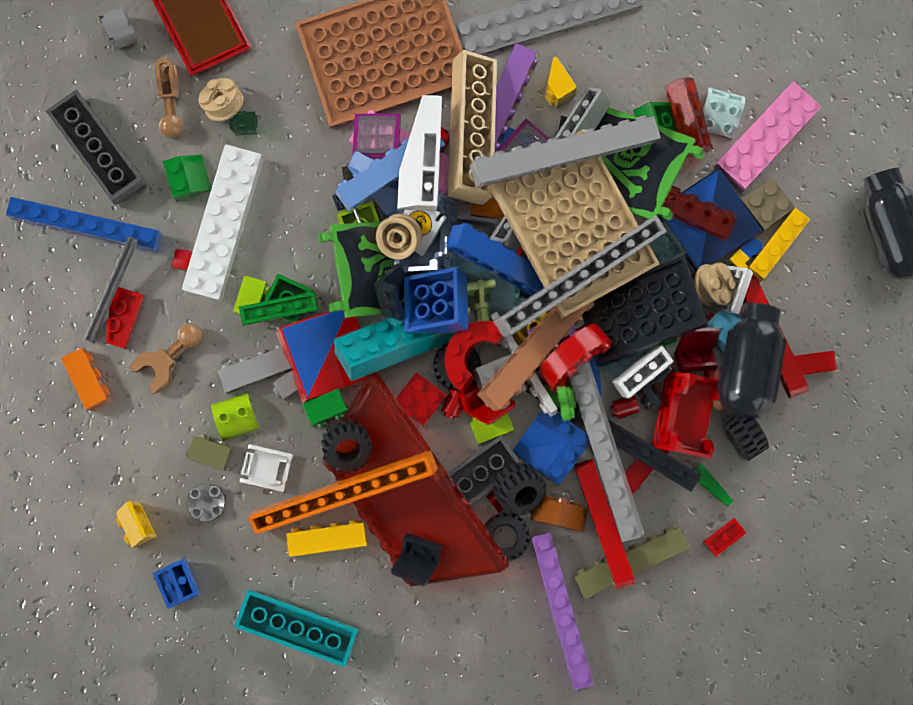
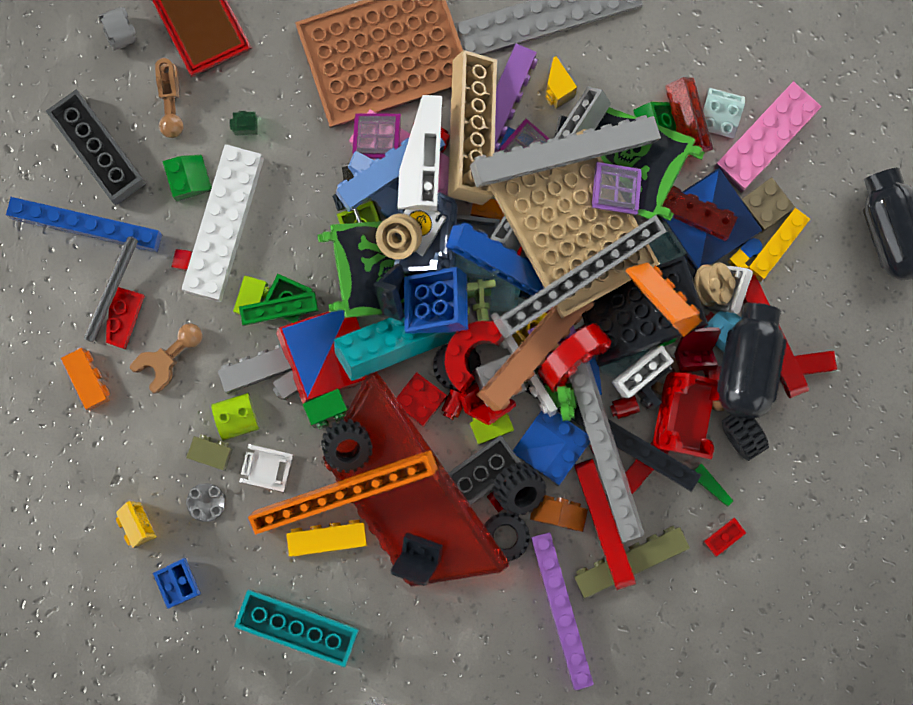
(220, 99): tan wheel -> none
(616, 188): none -> clear piece
(664, 298): none -> orange slope

